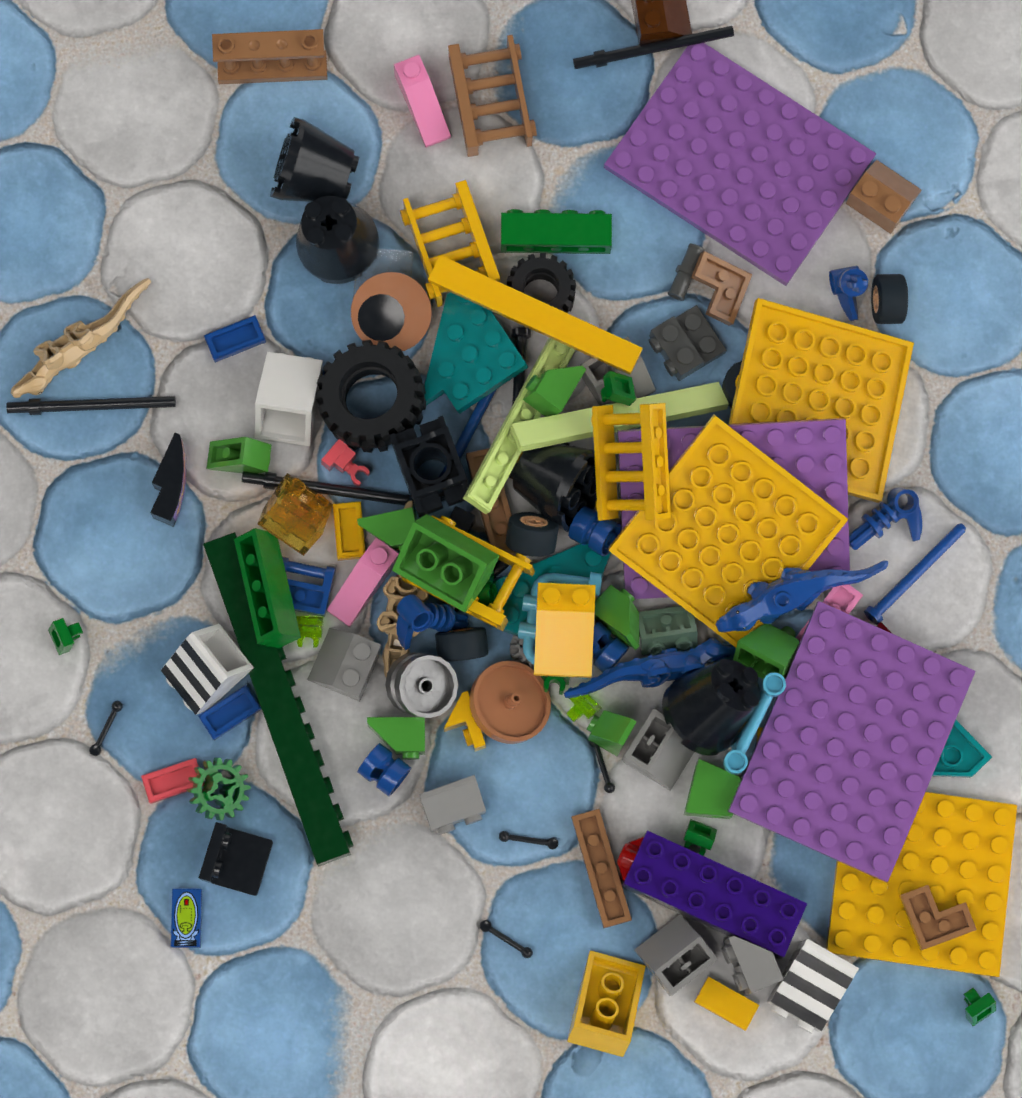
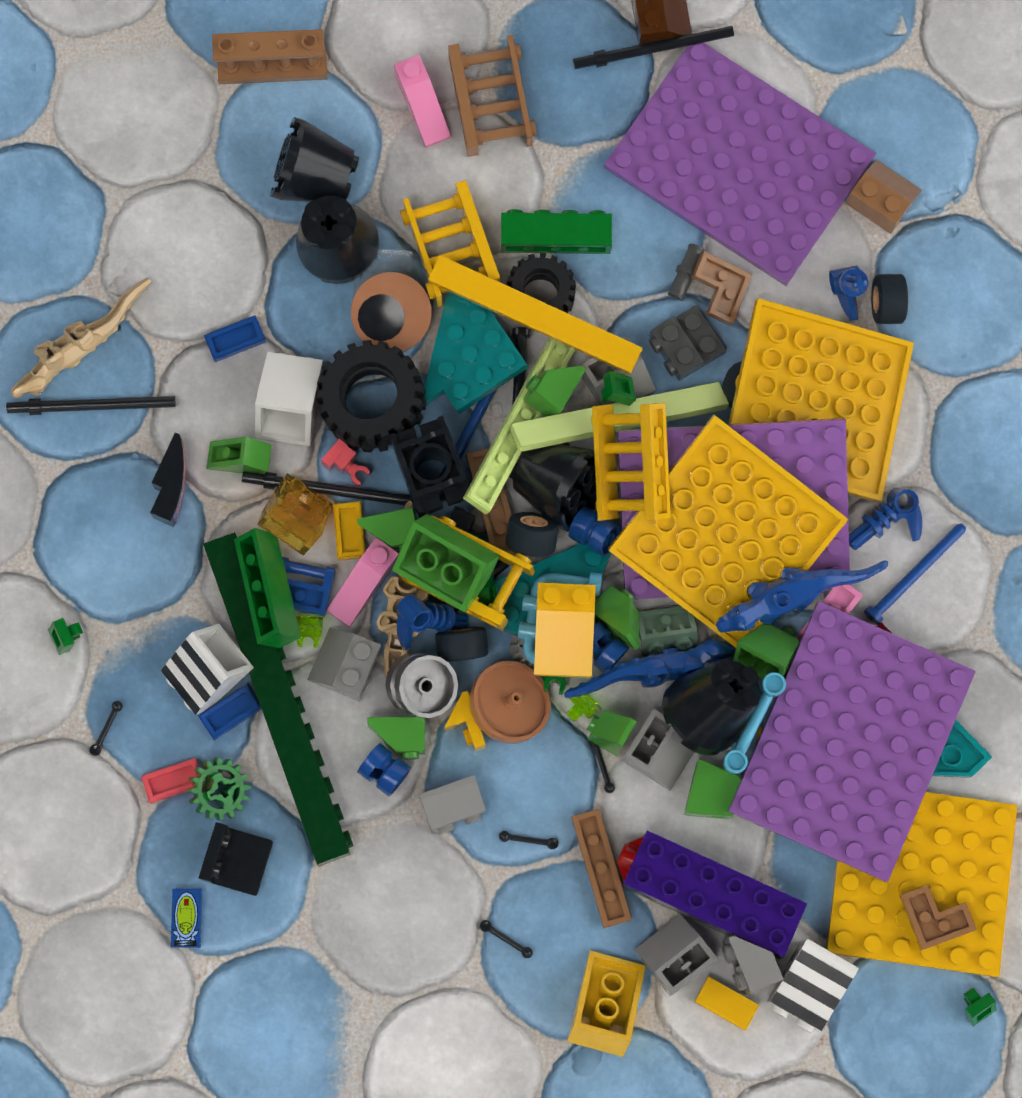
(699, 835): green tile -> none

